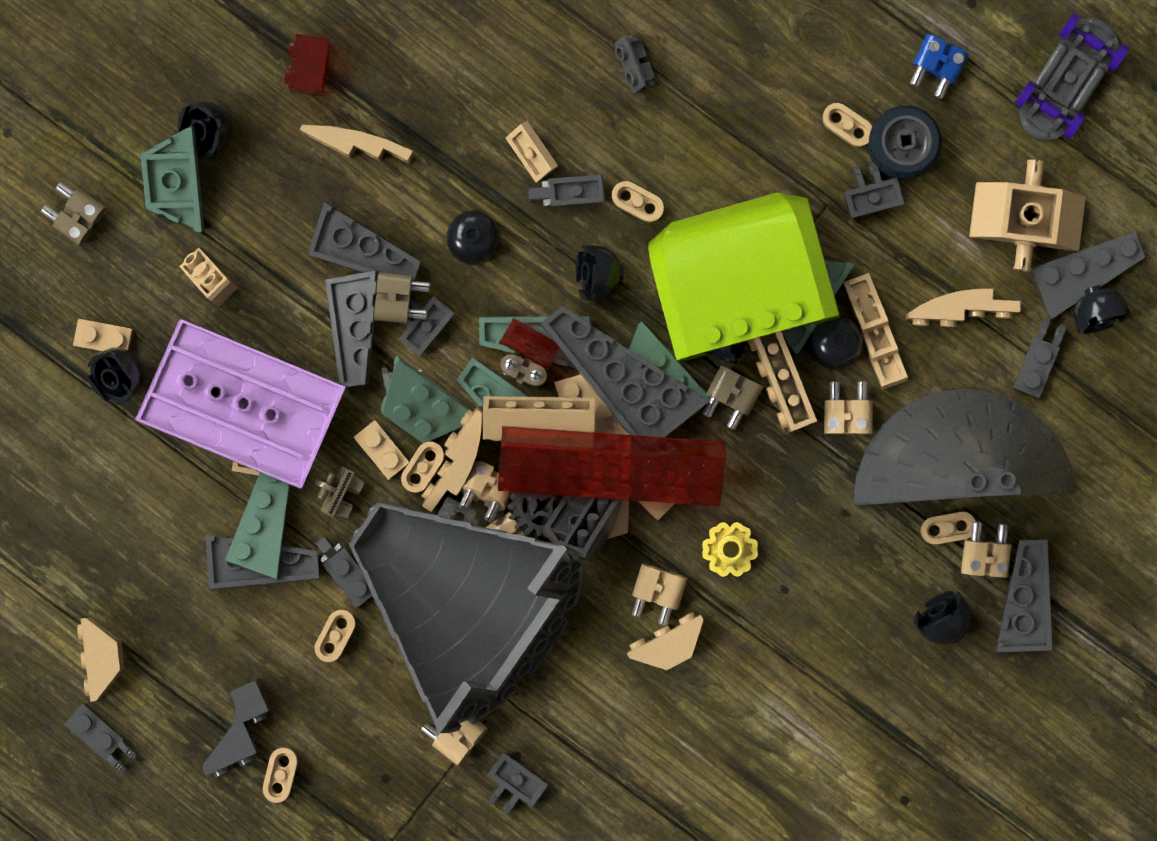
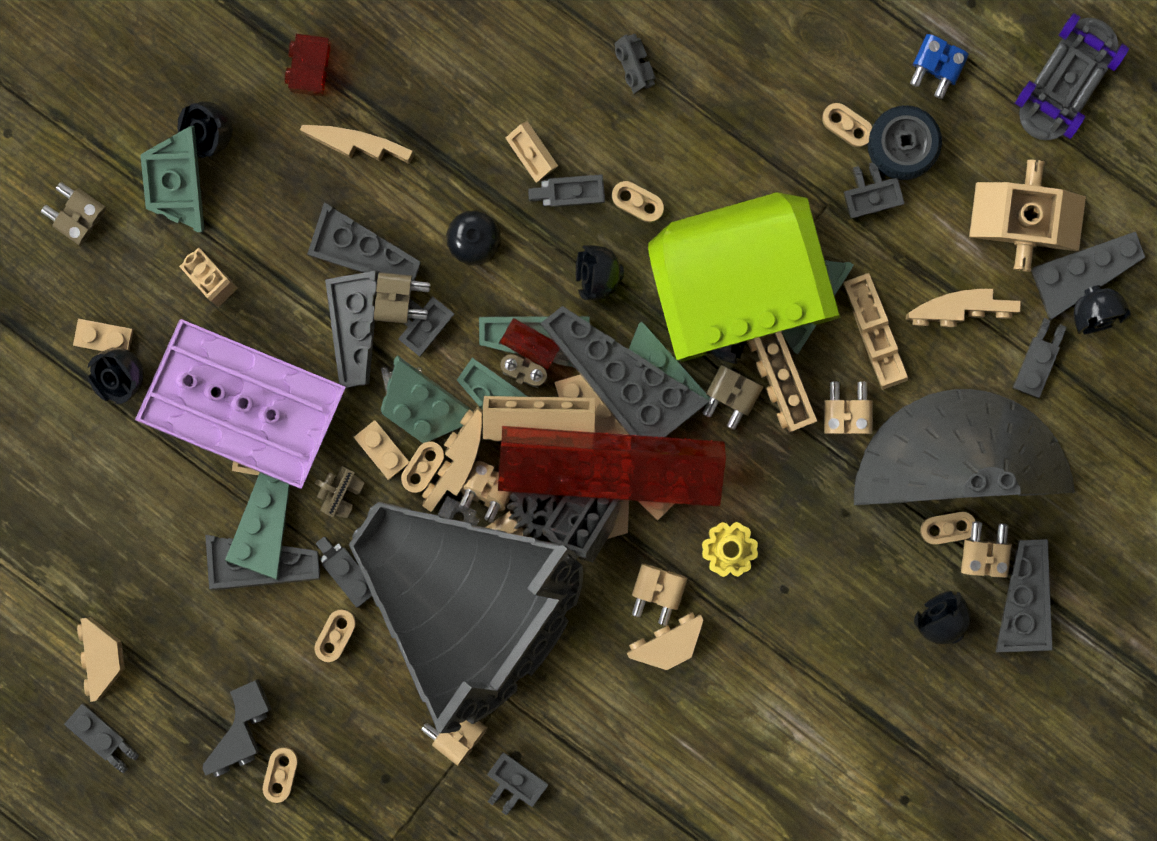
(836, 343): black cylinder -> none

